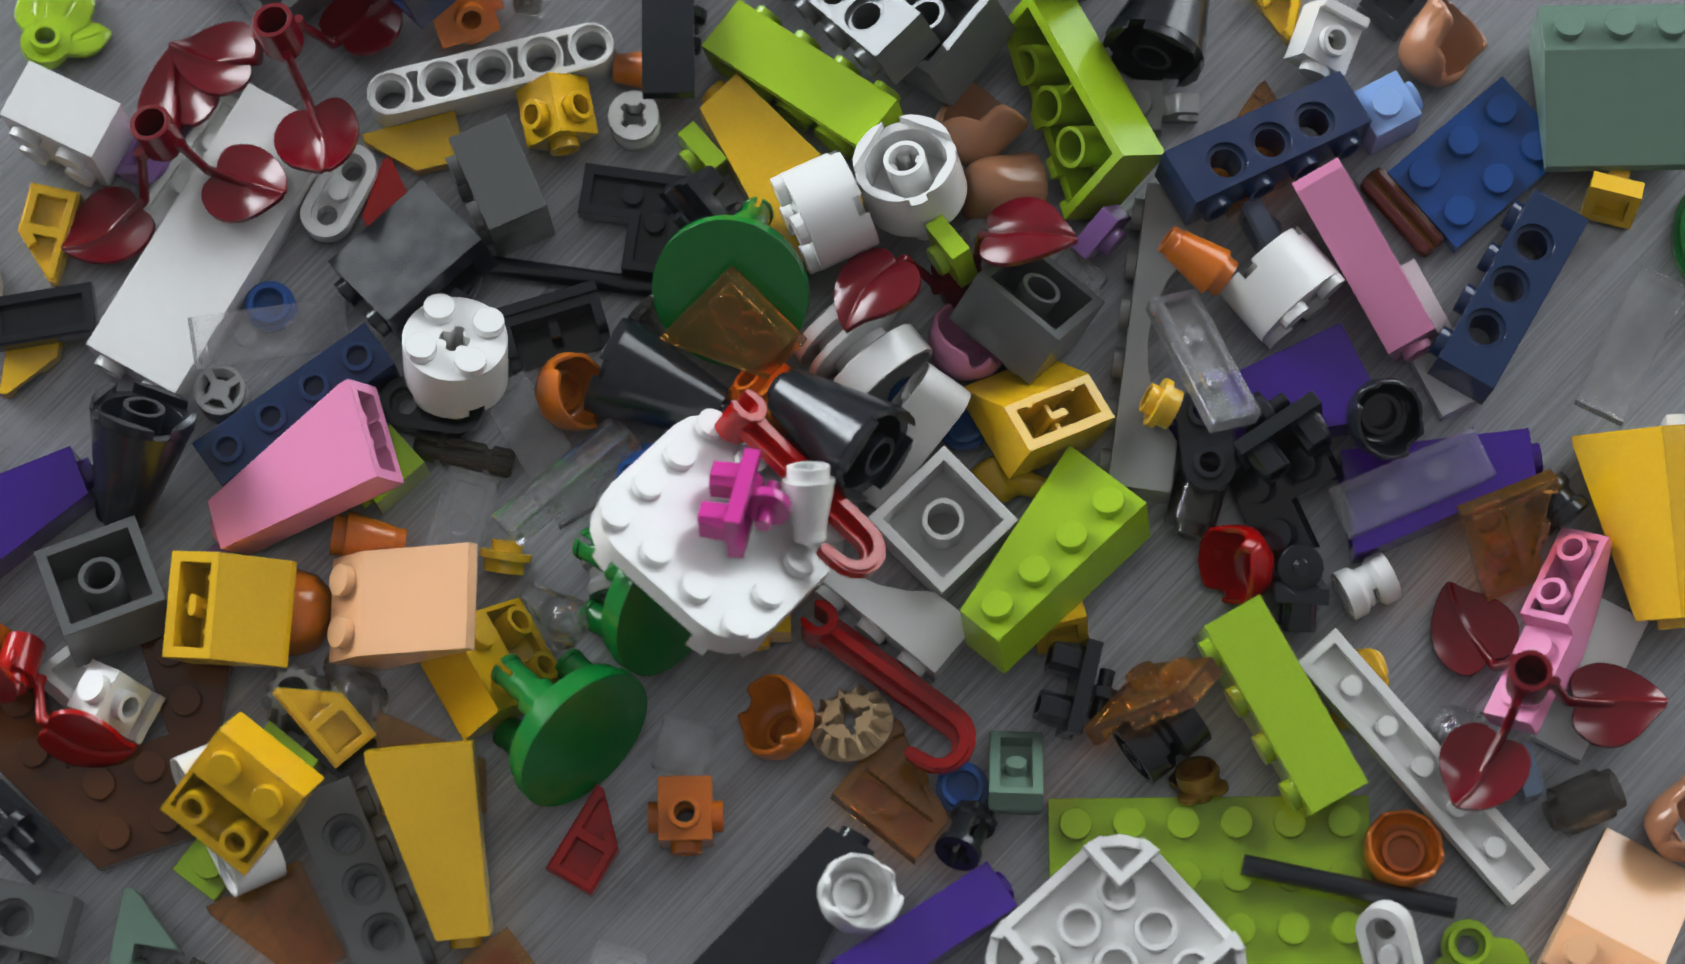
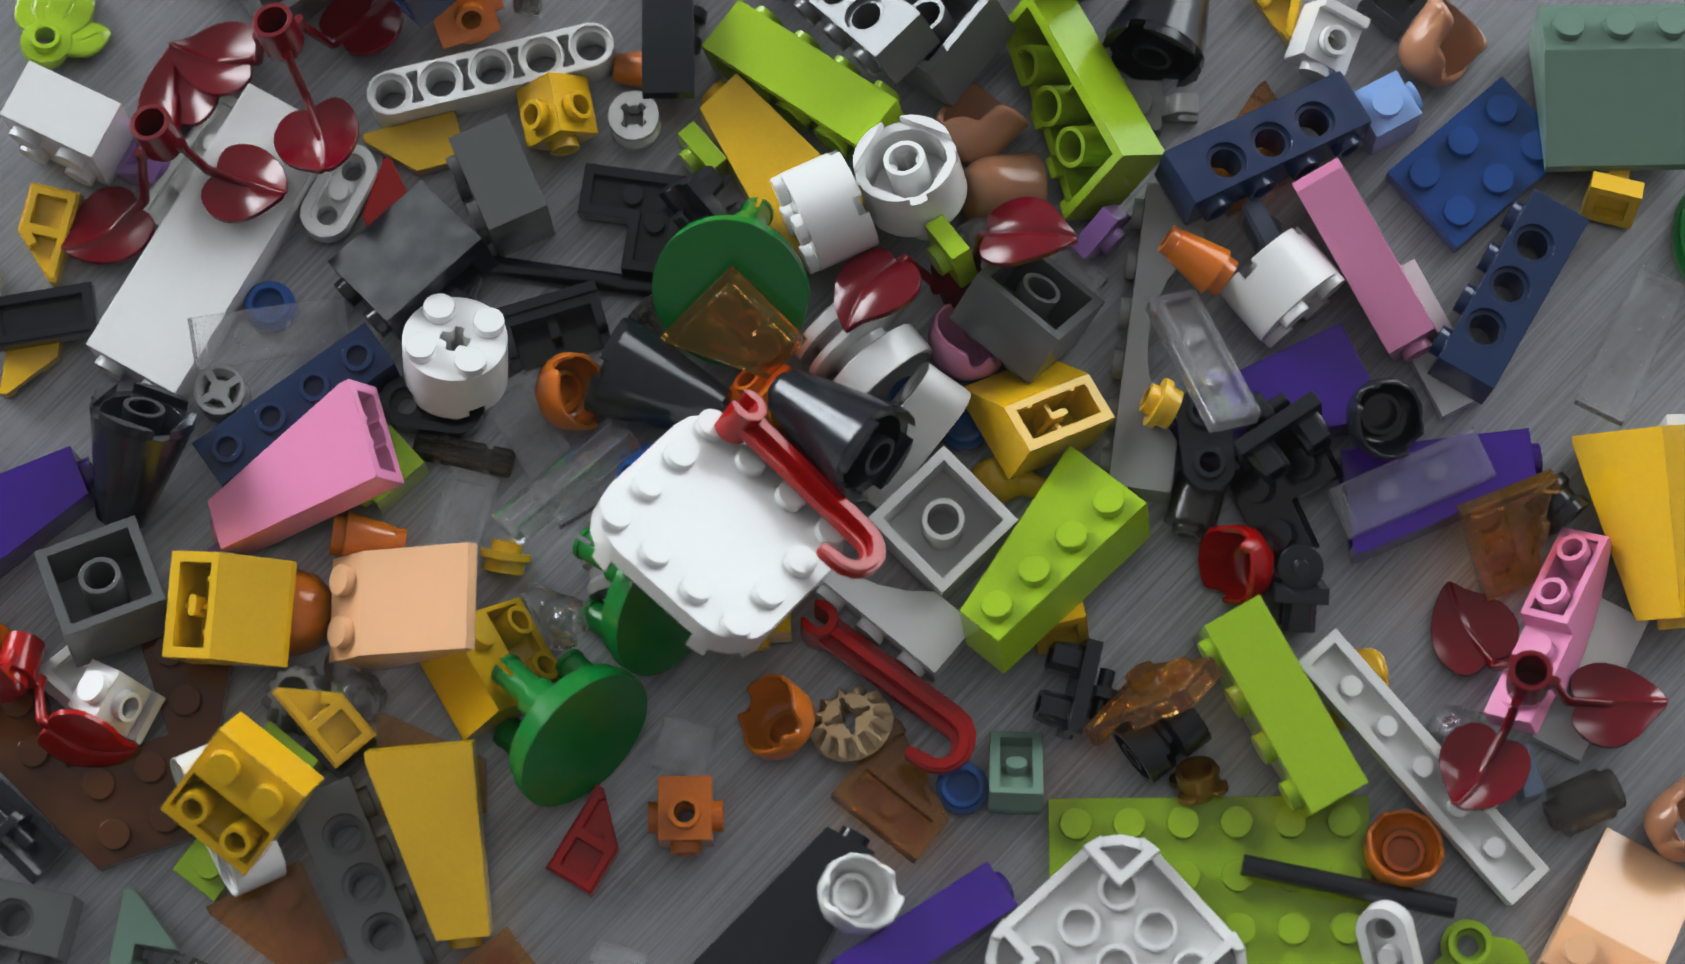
(748, 503): dark pink hips -> none
(811, 494): white cone -> none
(968, 837): black bush -> none
(1366, 585): white wheel -> none
(1402, 212): reddish brown axle -> none

